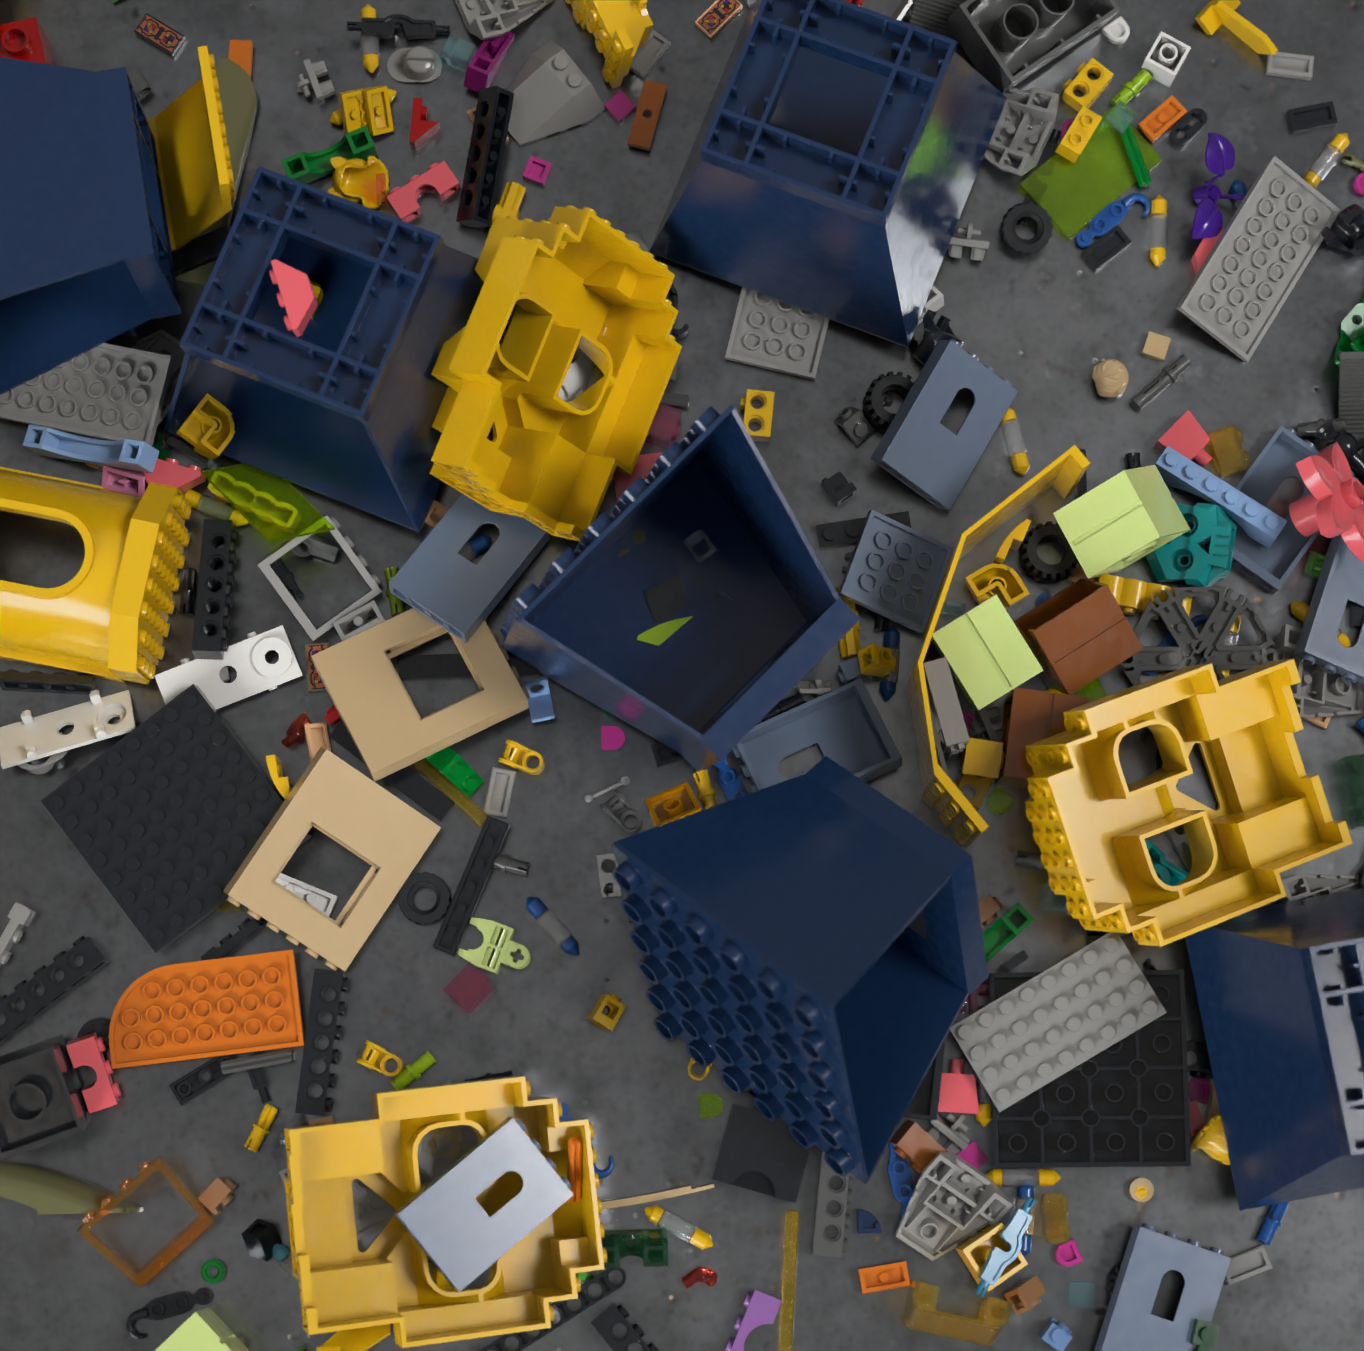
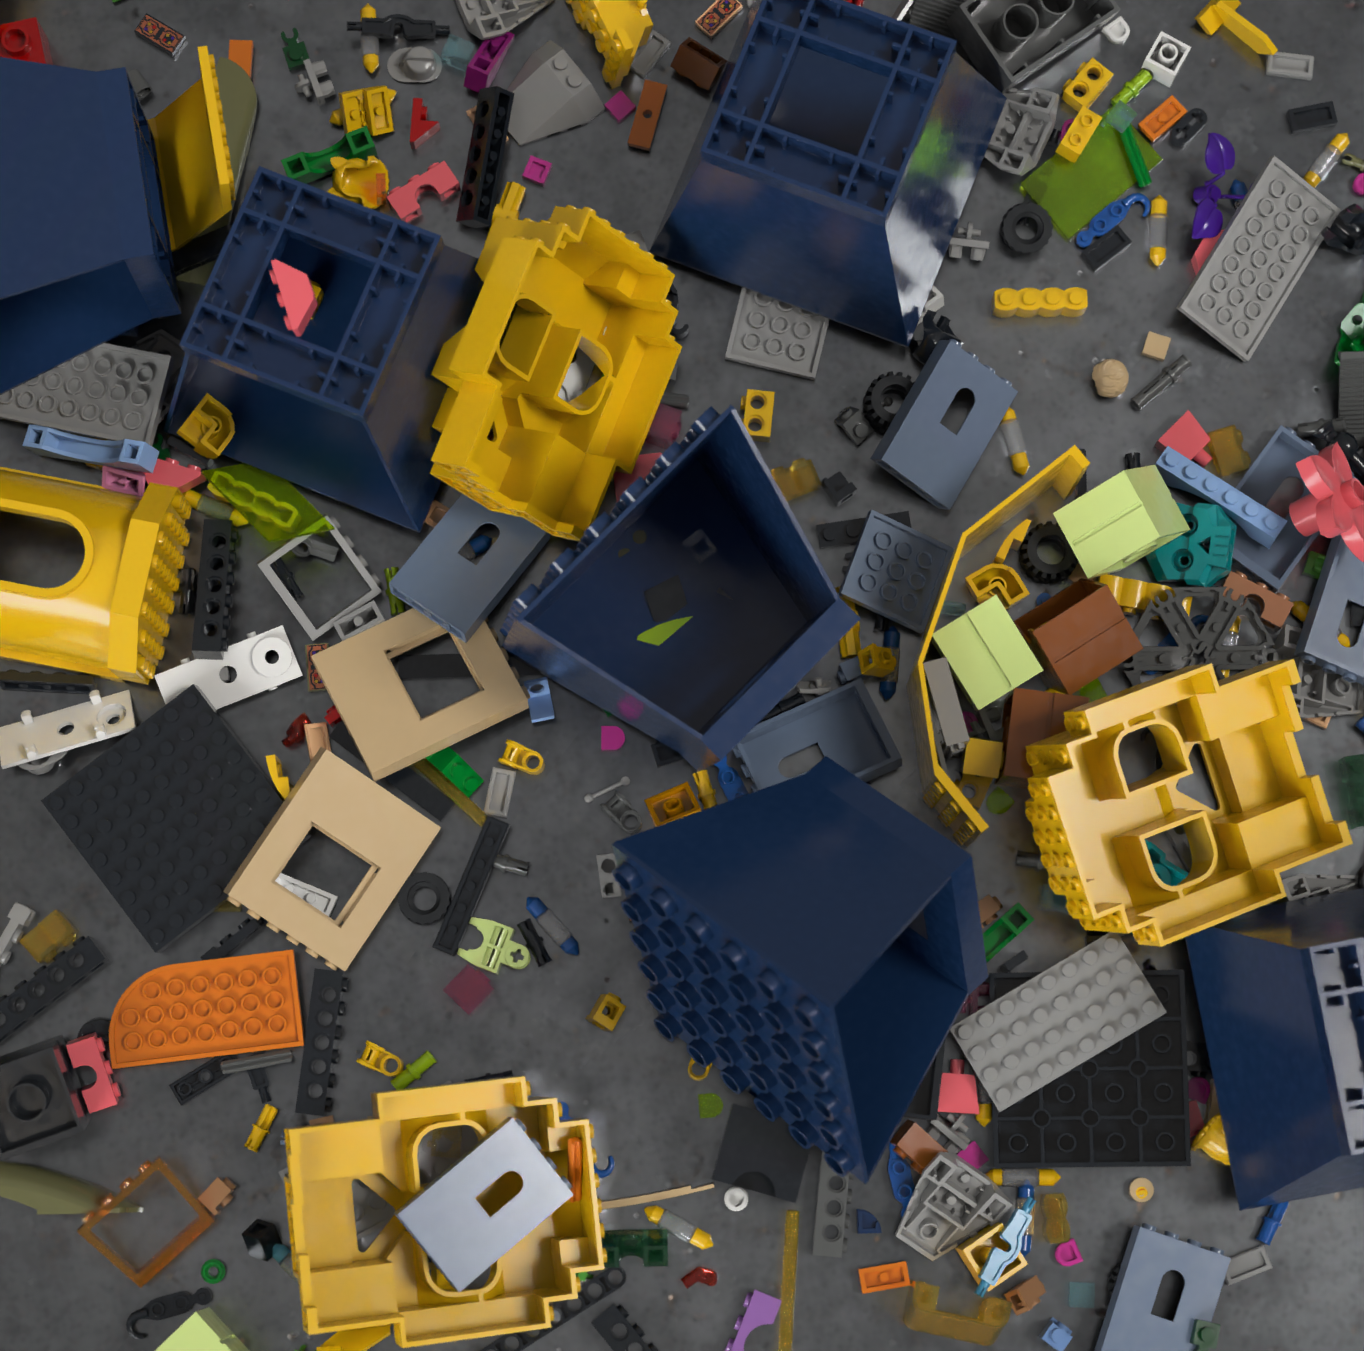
(49, 936): none -> clear yellow brick
(295, 52): none -> dark green plate
(534, 942): none -> black pin
(698, 63): none -> reddish brown brick
(736, 1198): none -> white tile
(797, 479): none -> clear yellow brick
(1033, 302): none -> yellow brick
(1273, 607): none -> nougat arch

